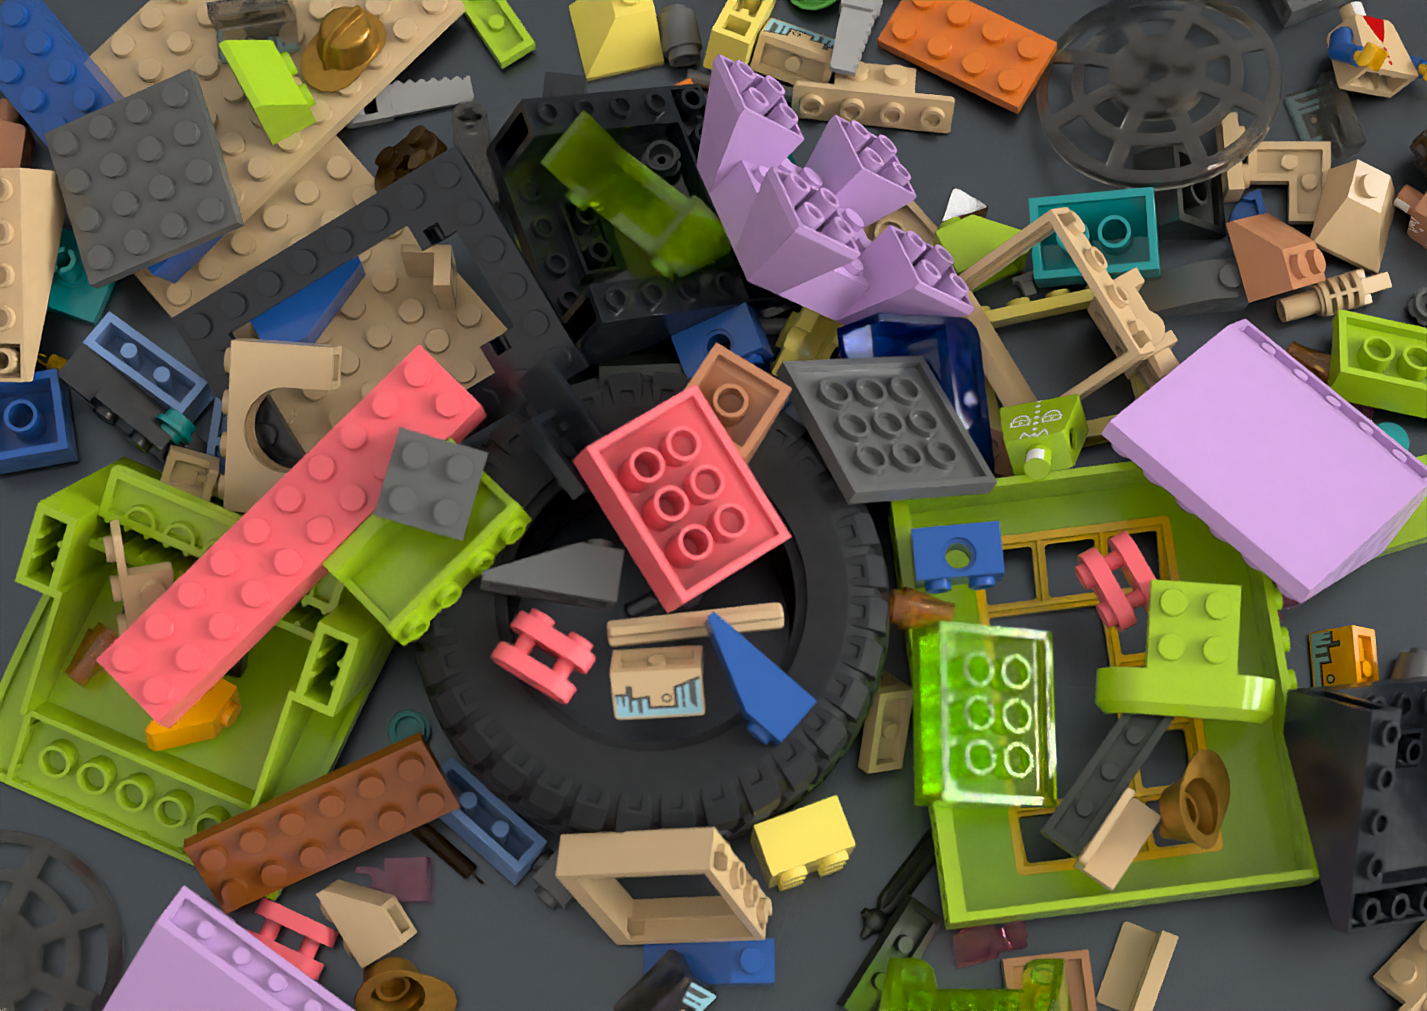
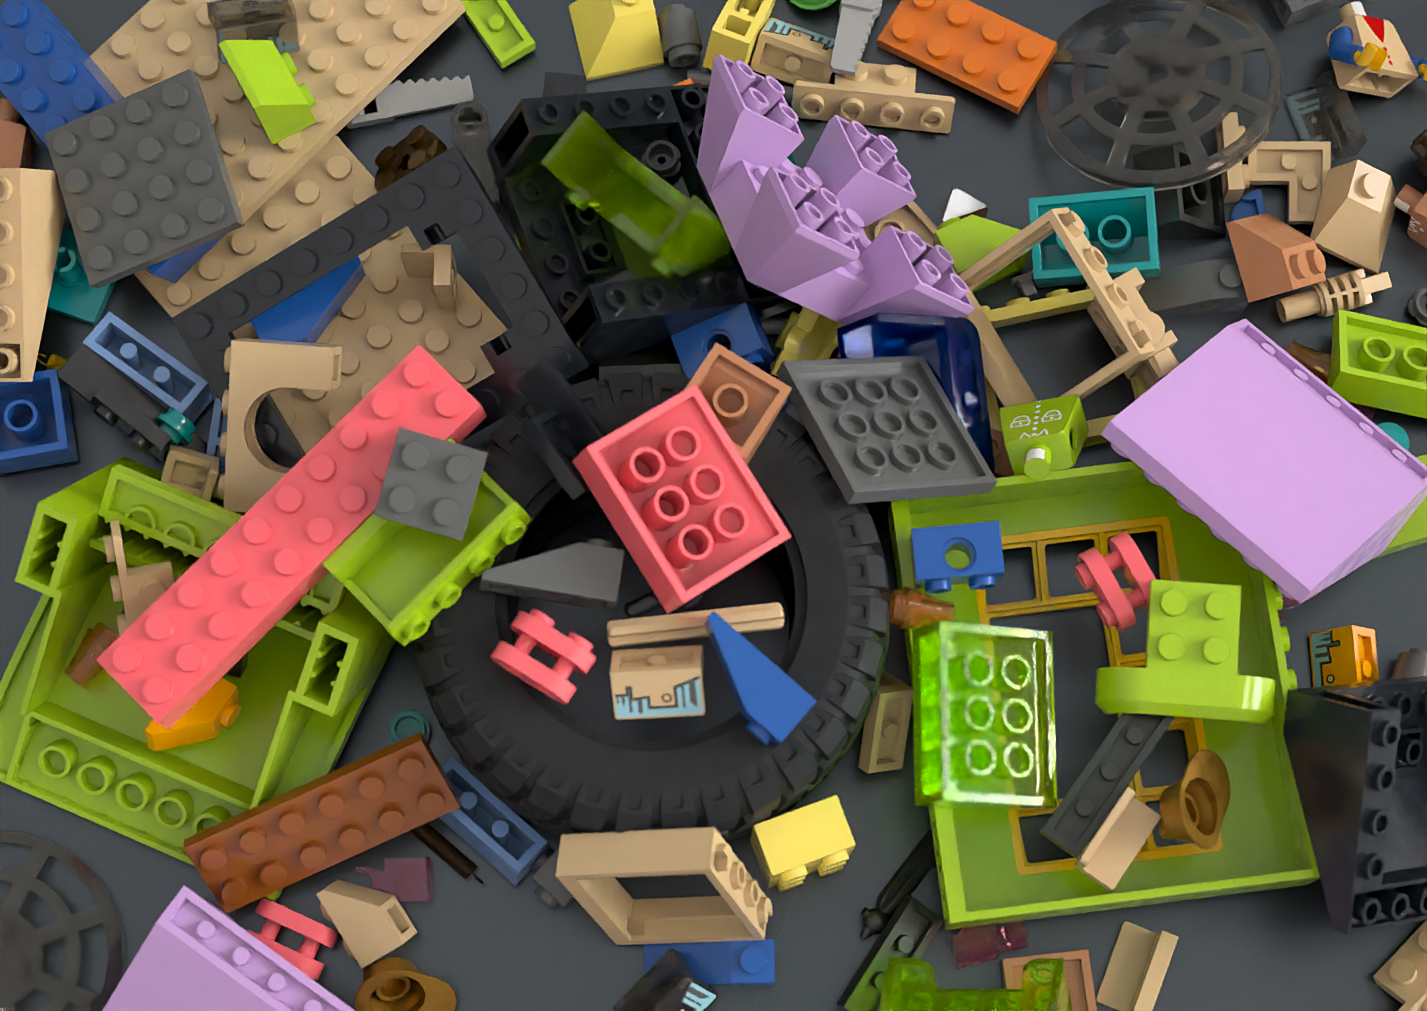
(342, 48): pearl gold piece -> none

